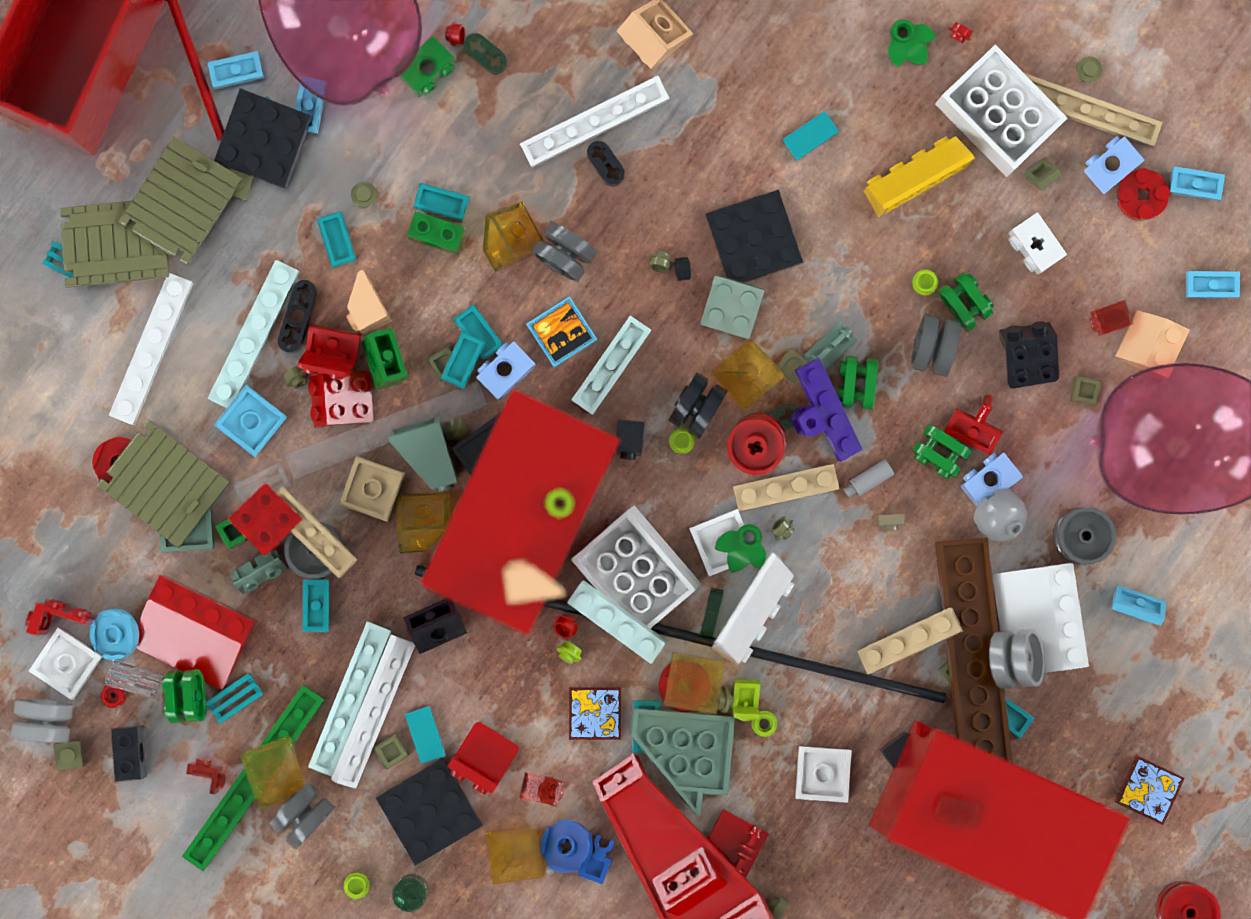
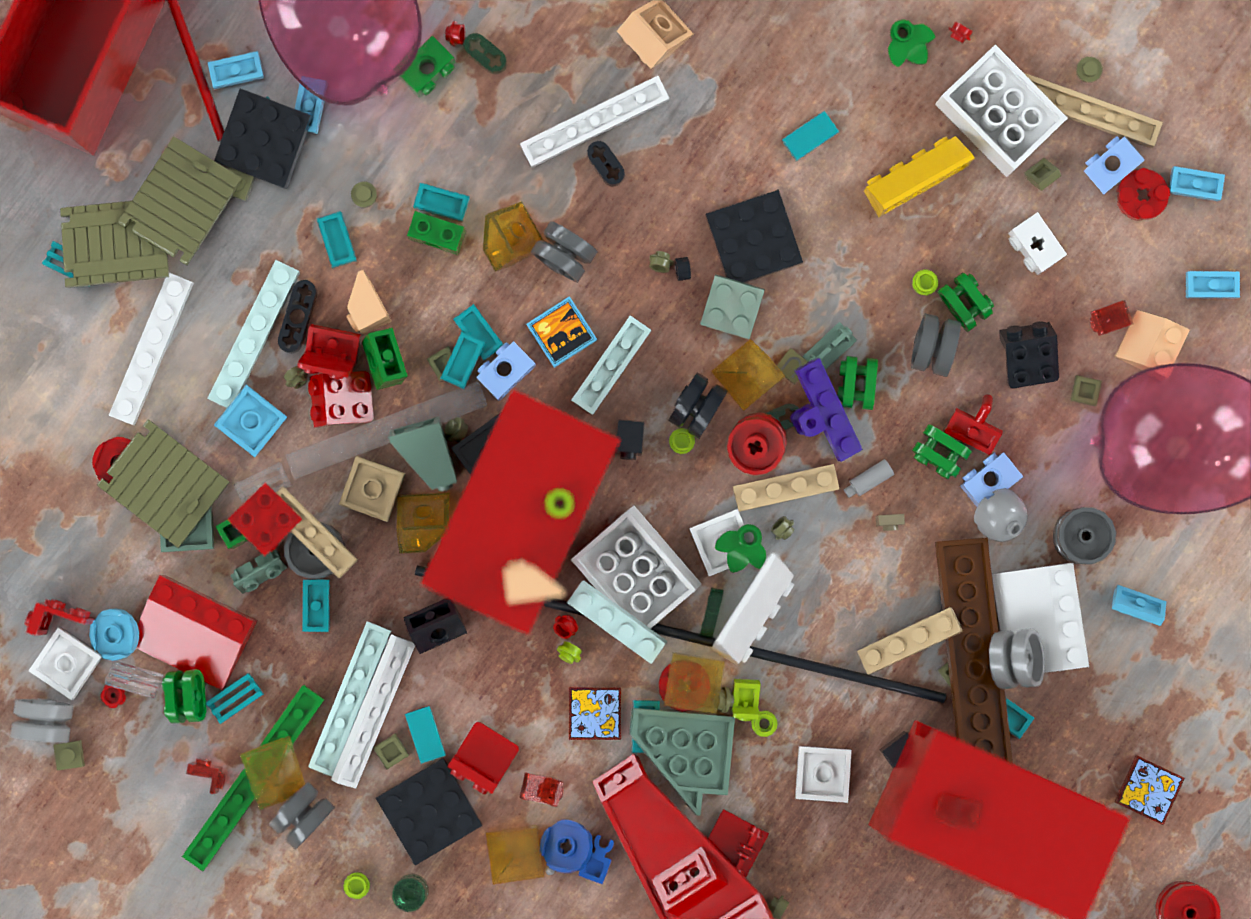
(128, 753): black brick -> none

